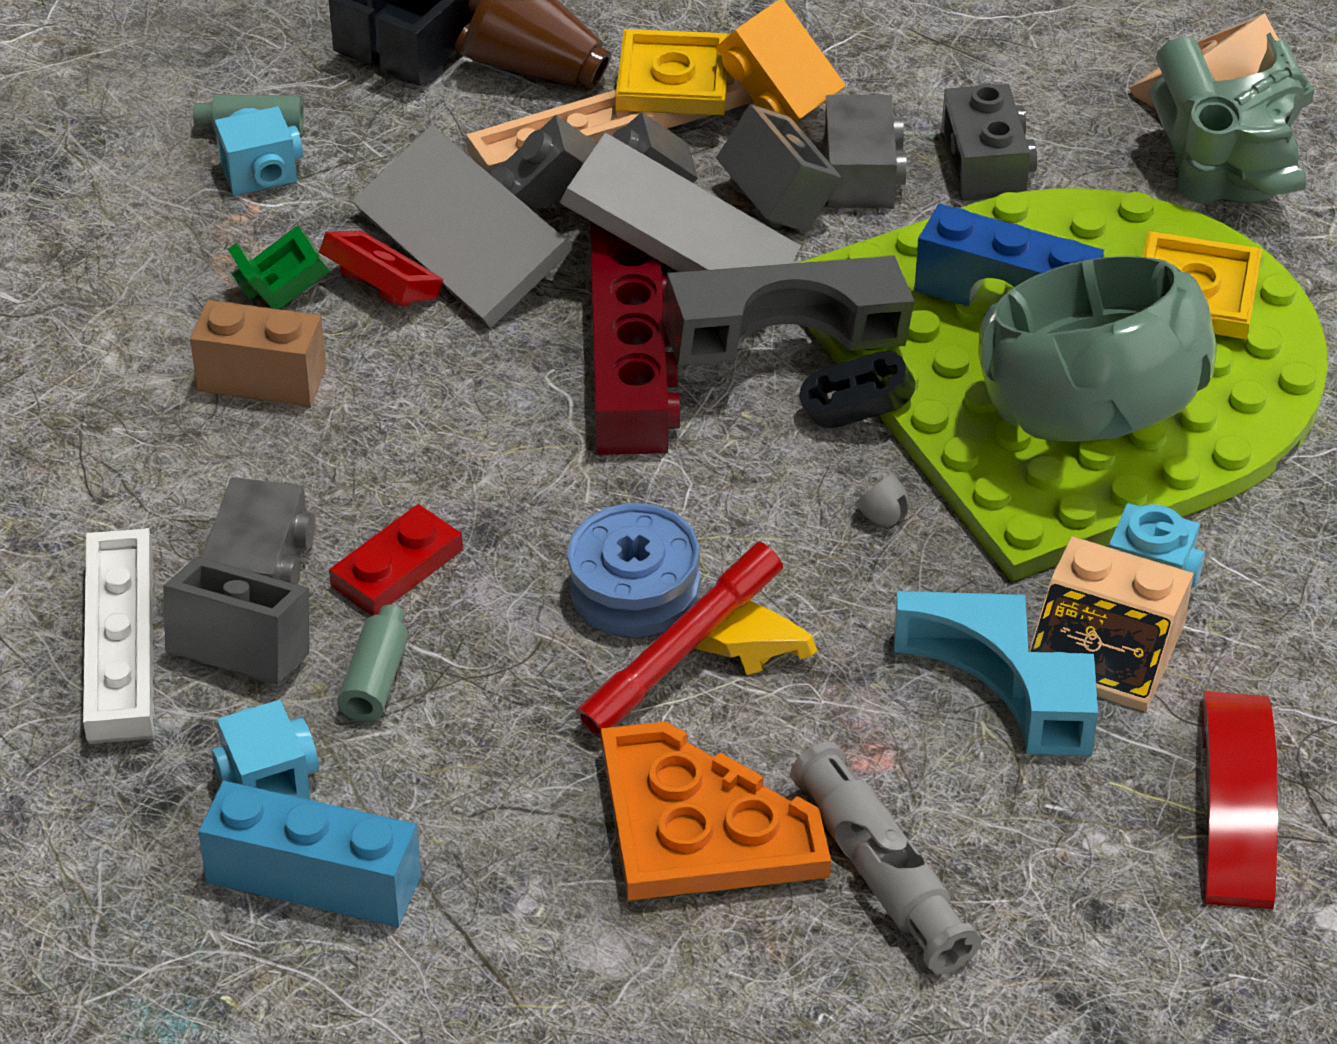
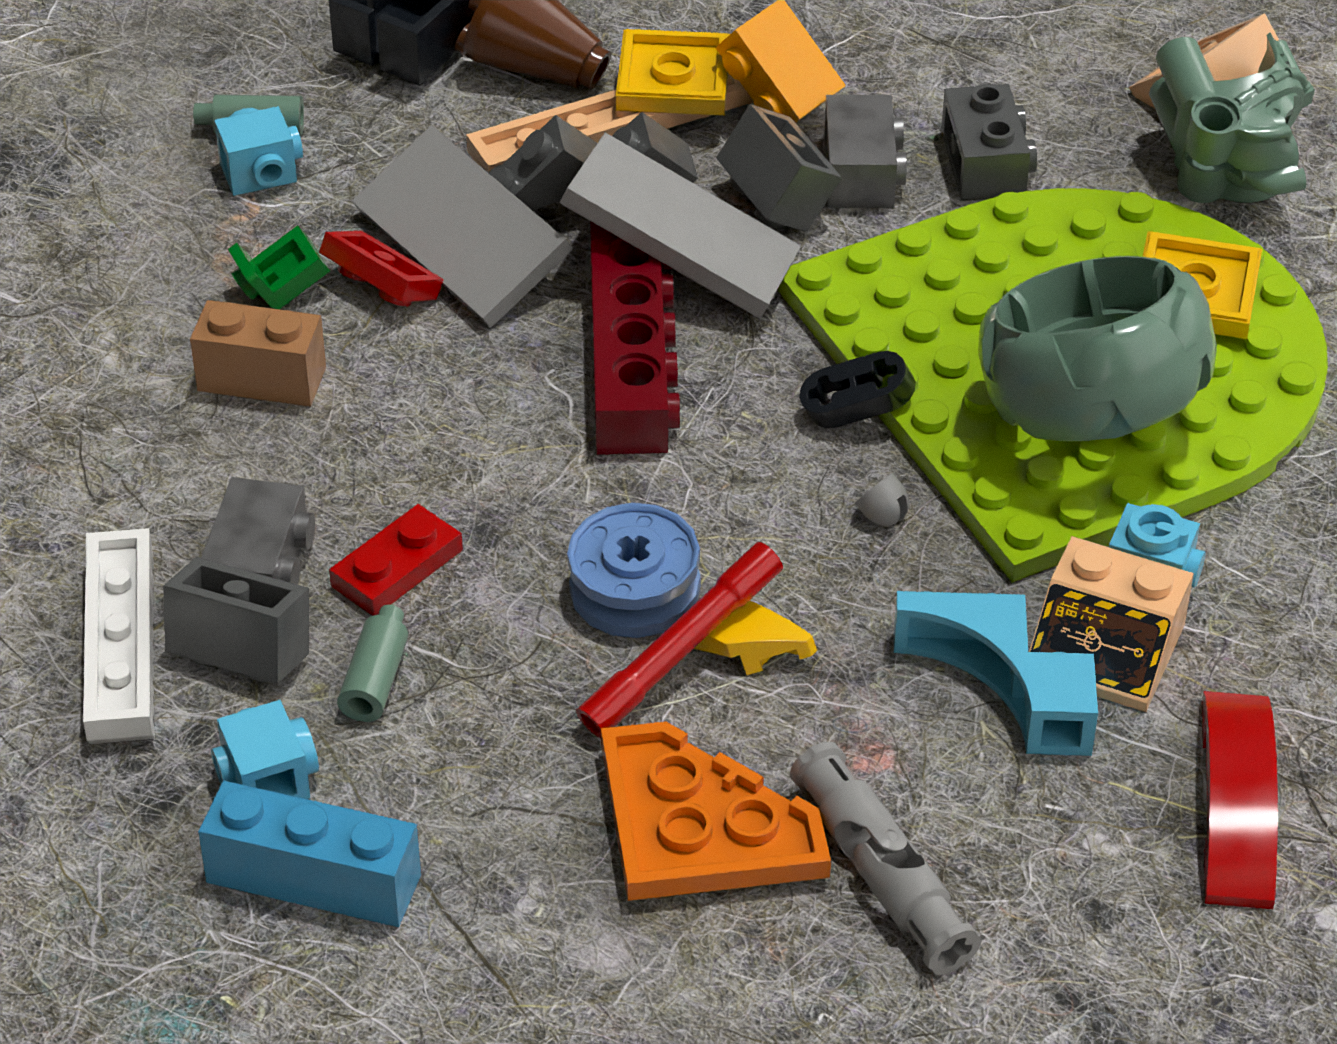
(853, 300): dark grey arch -> none
(965, 248): blue arch -> none

